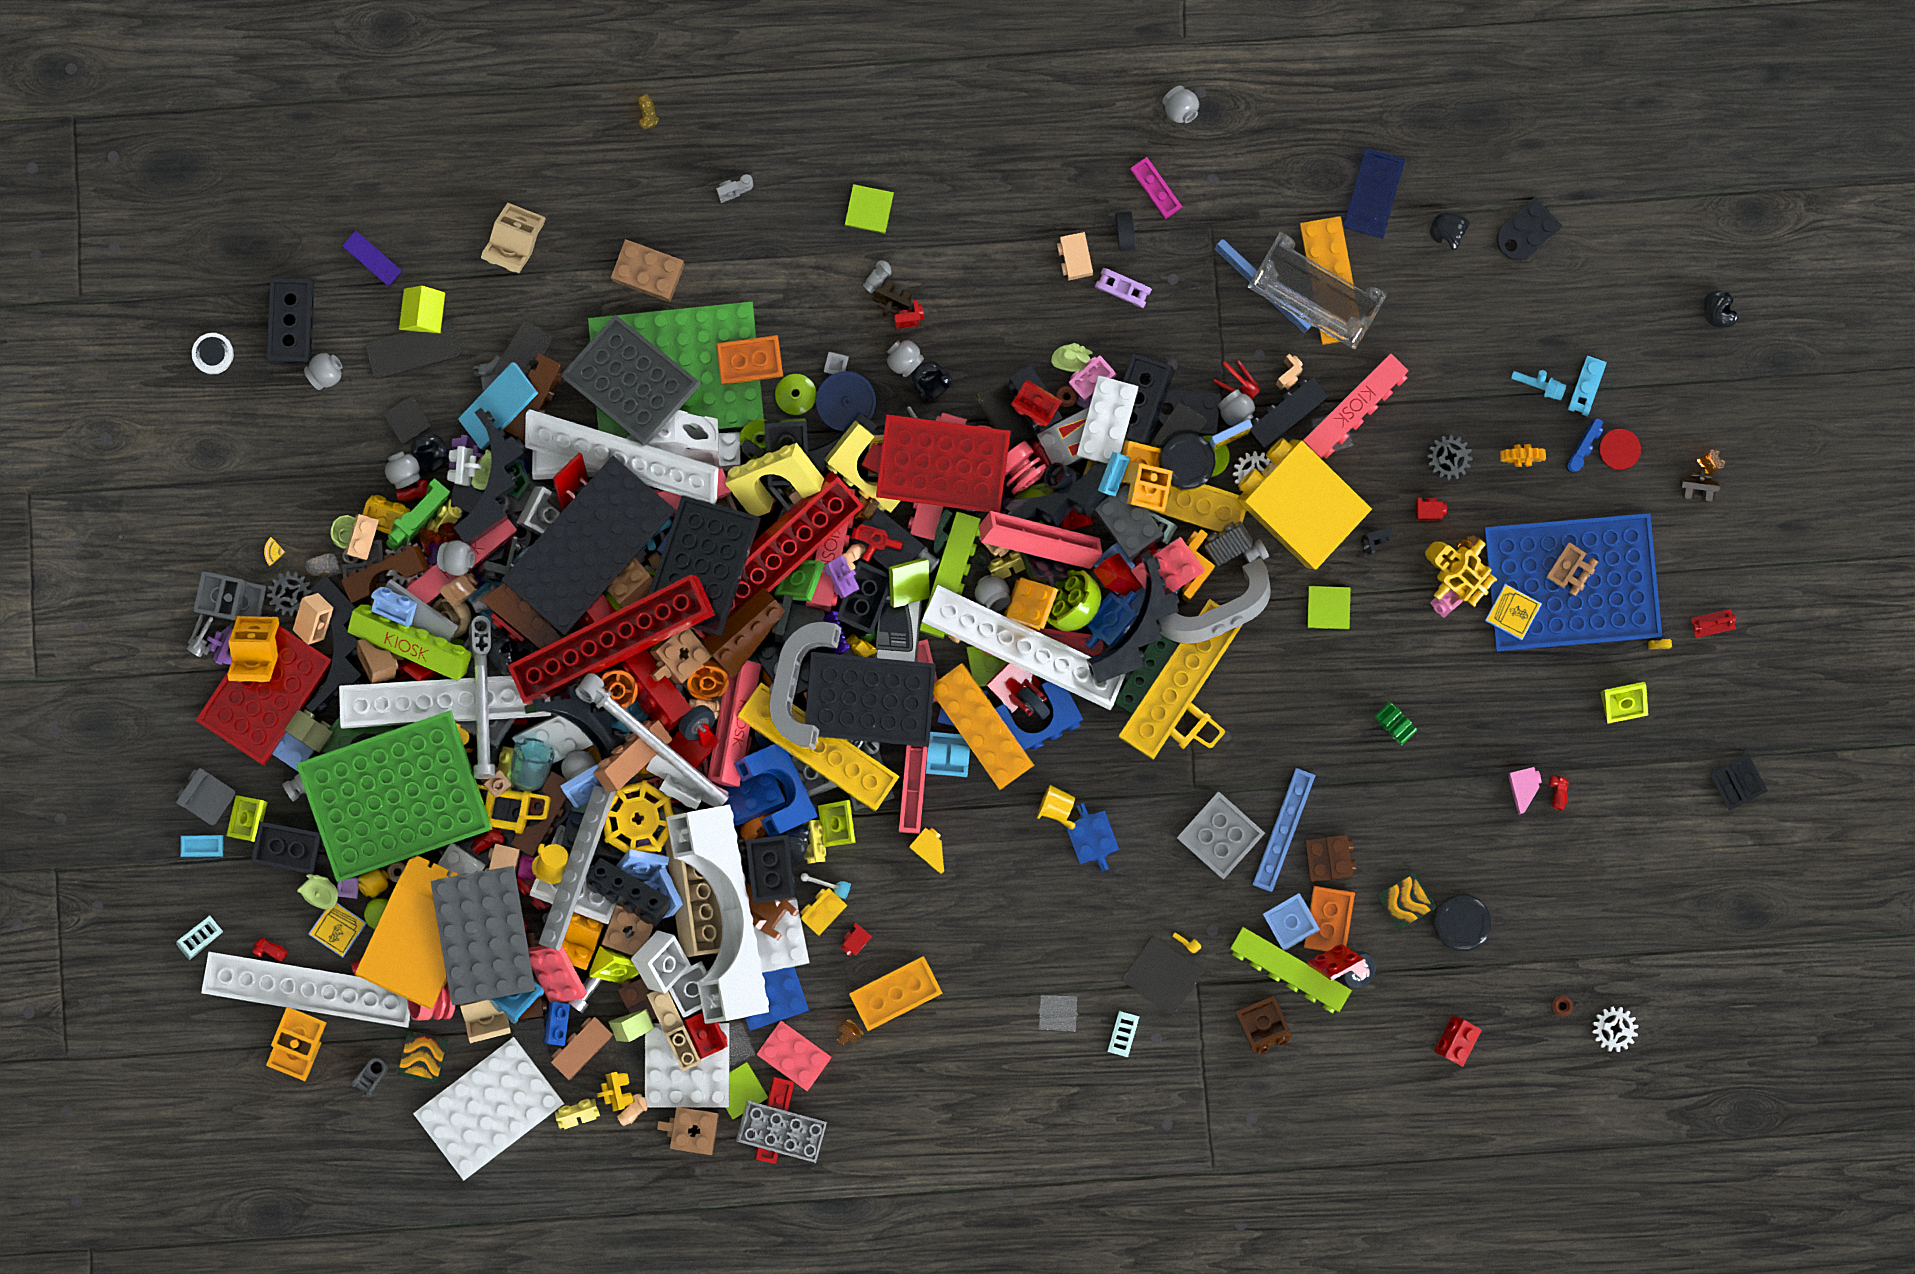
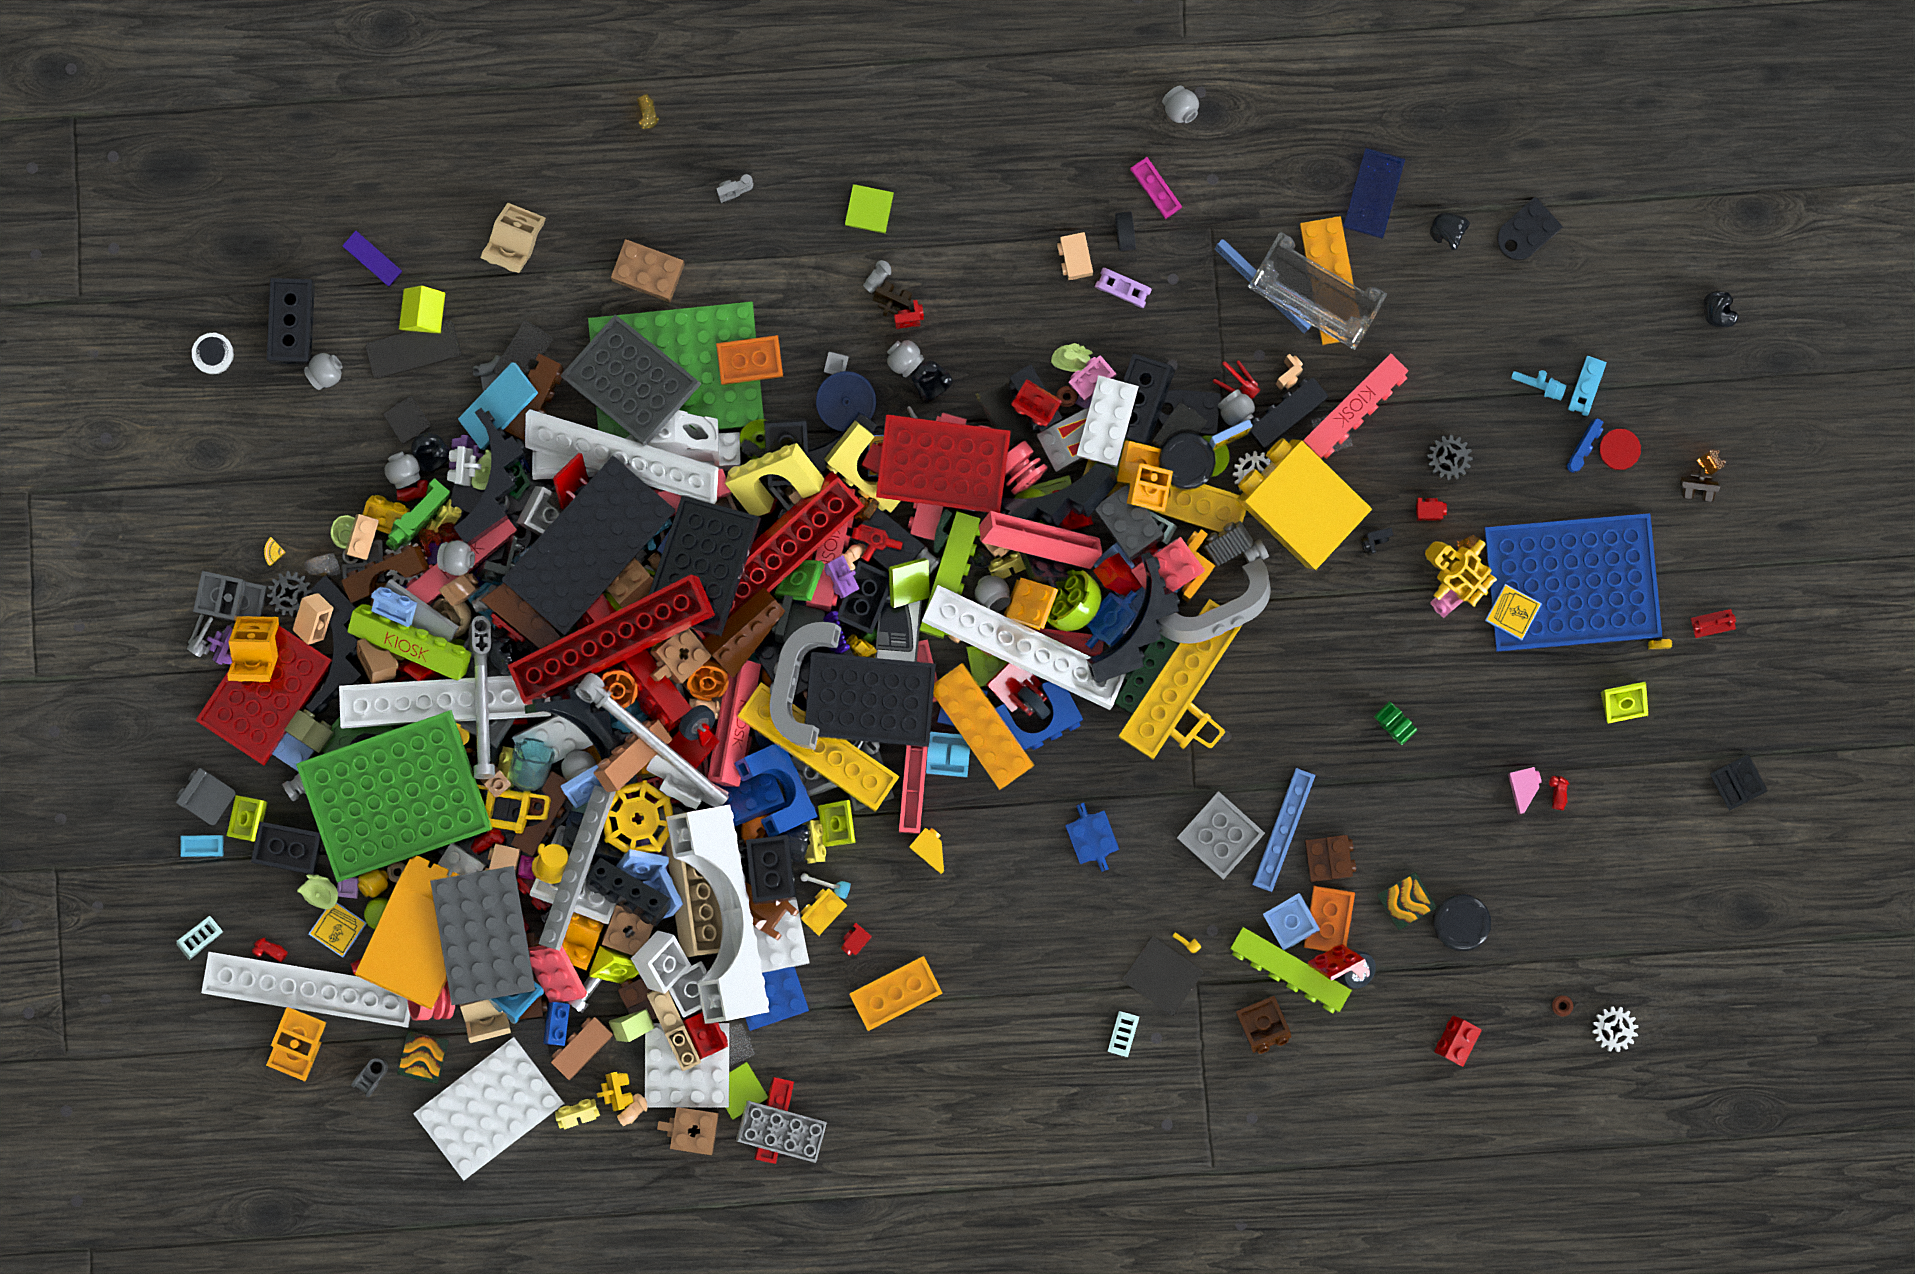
(794, 1055): coral plate -> none
(795, 405): lime dish -> none
(849, 1032): clear orange tile -> none
(1039, 452): red arm -> none
(1057, 806): yellow hat -> none
(1058, 1013): clear piece -> none
(1060, 476): black wheel -> none
(1114, 474): medium azure tile -> none
(1328, 607): lime tile -> none
(1523, 455): light orange gear -> none
(1566, 565): medium nougat plate -> none

